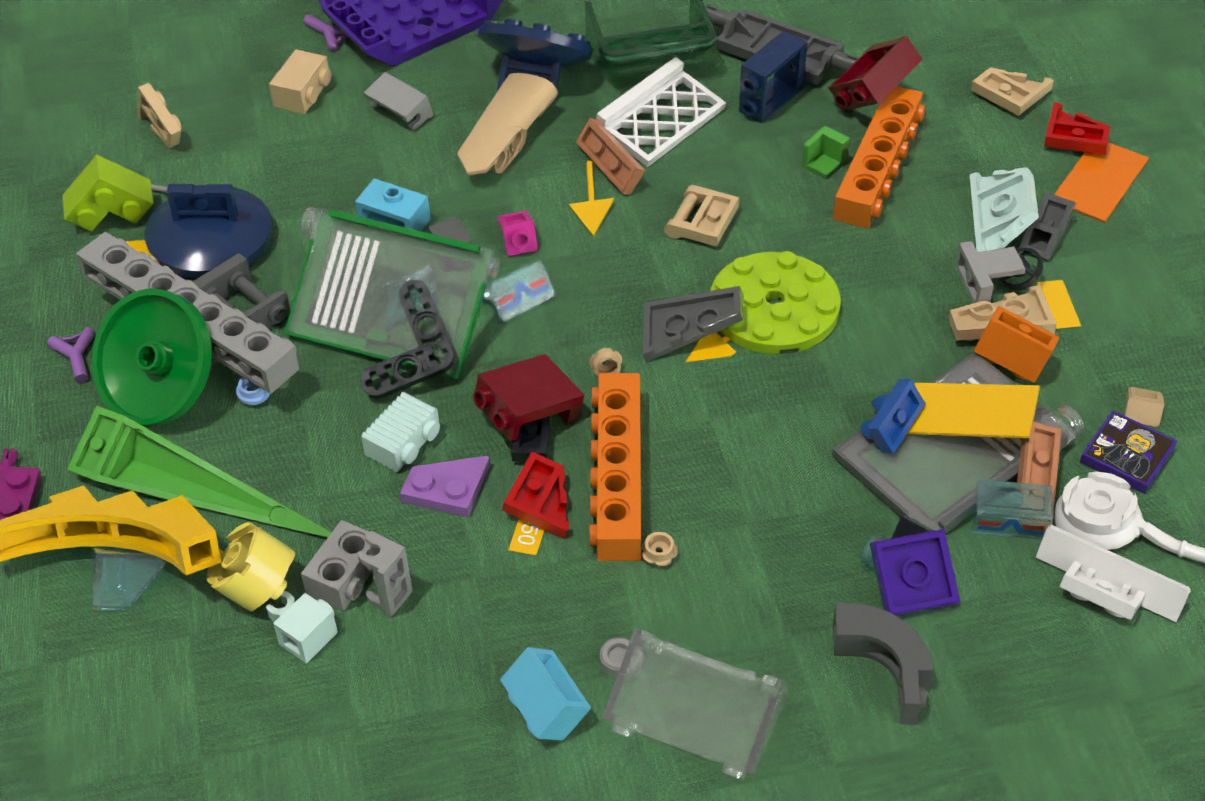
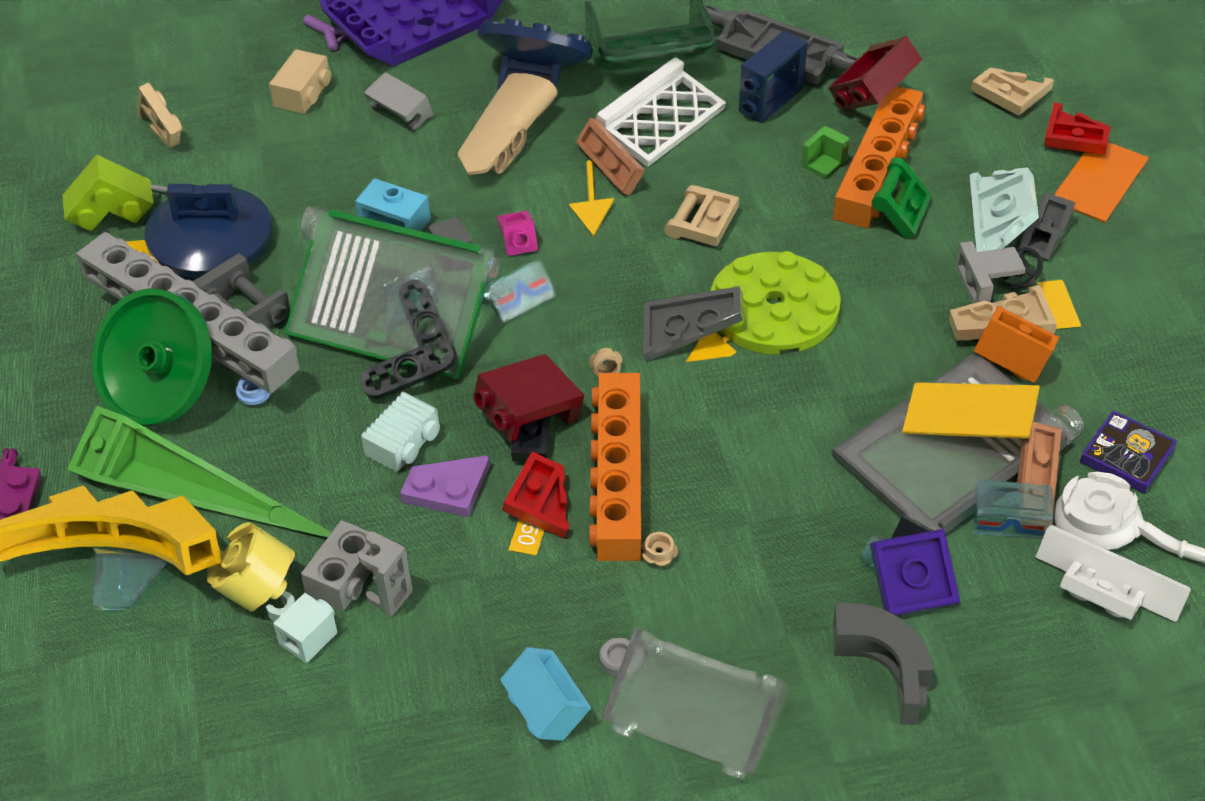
(74, 352): medium lavender piece -> none
(894, 416): blue tile -> none
(910, 201): none -> green plate
(1144, 406): tan slope -> none

